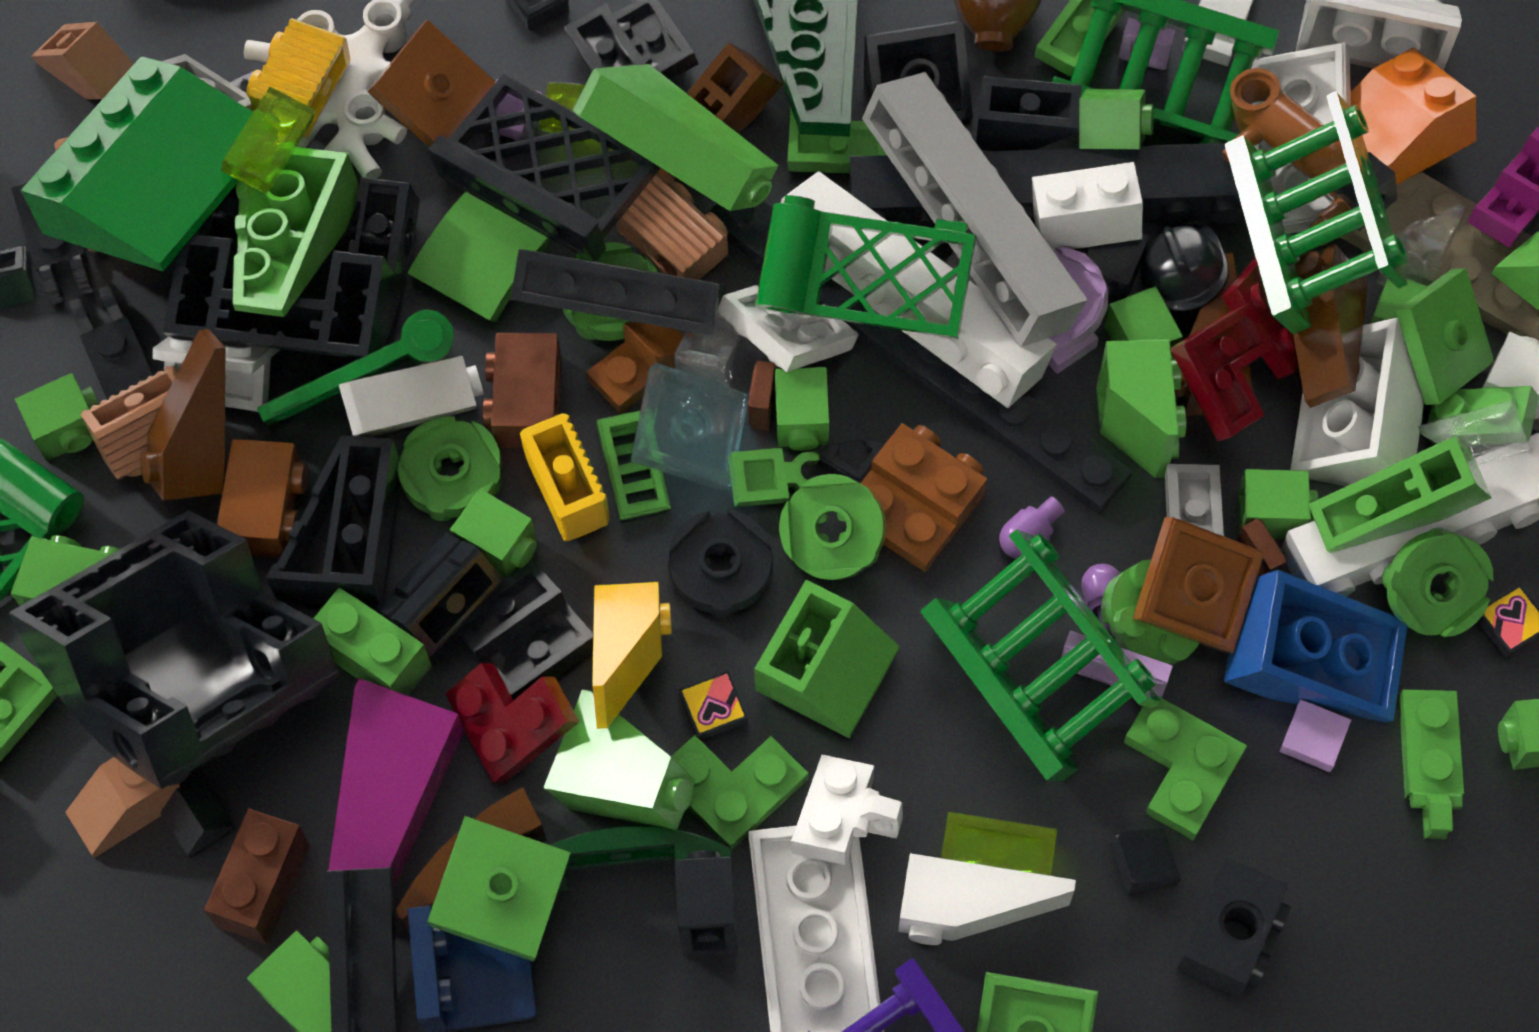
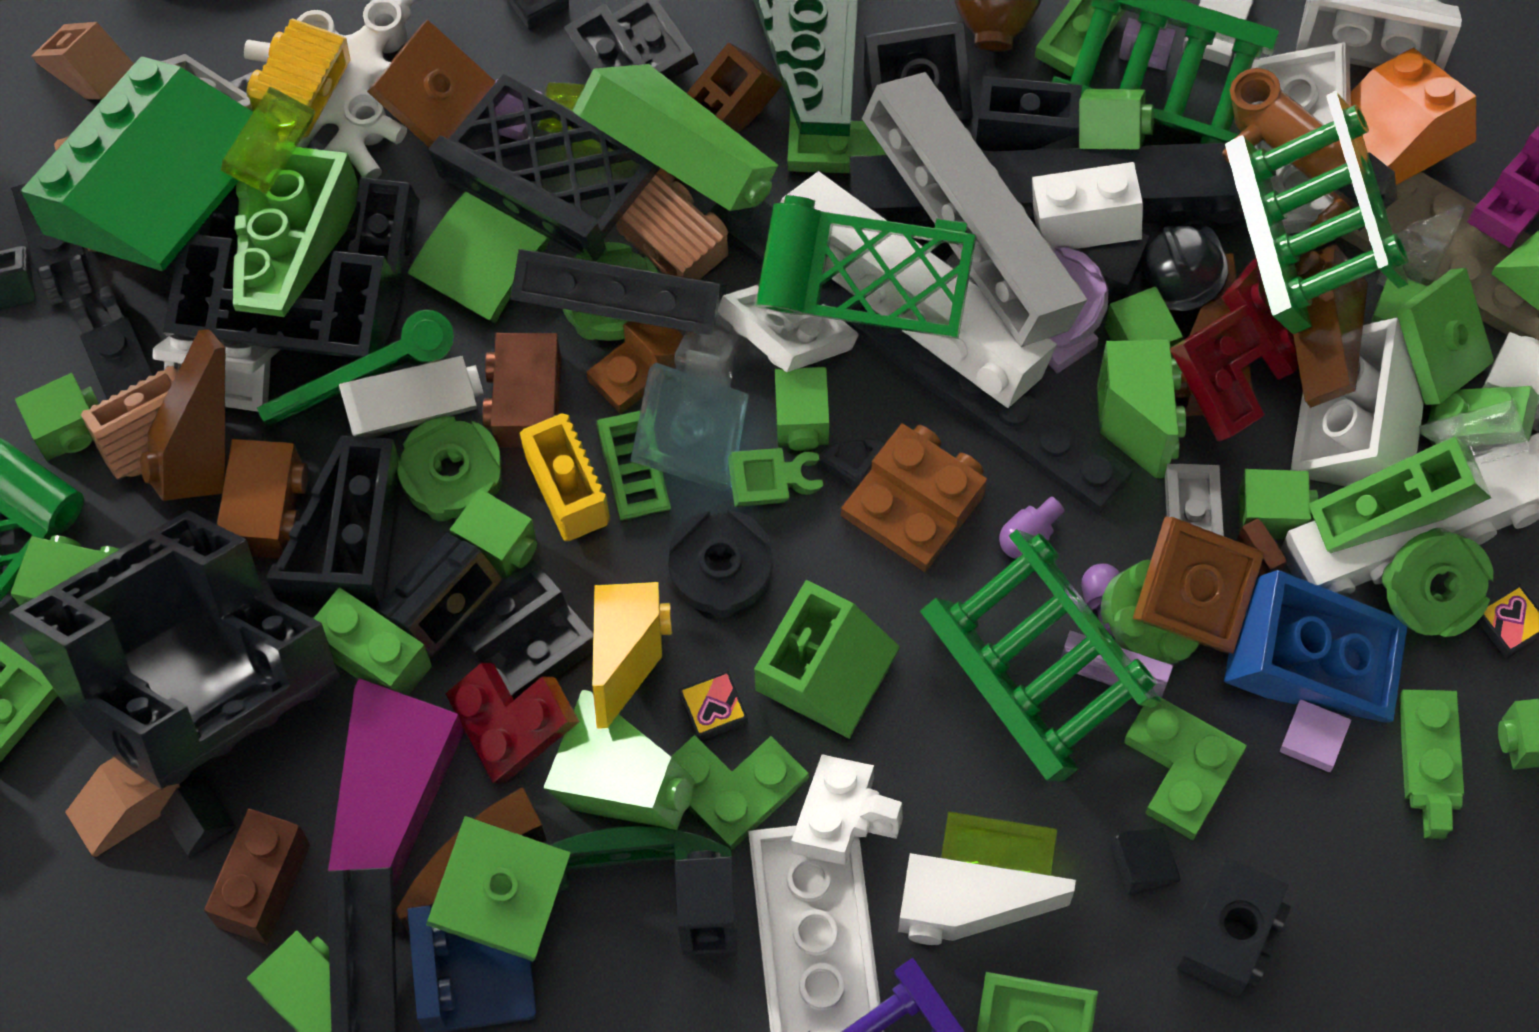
(762, 395): copper tile -> none
(810, 507): bright green plate -> none

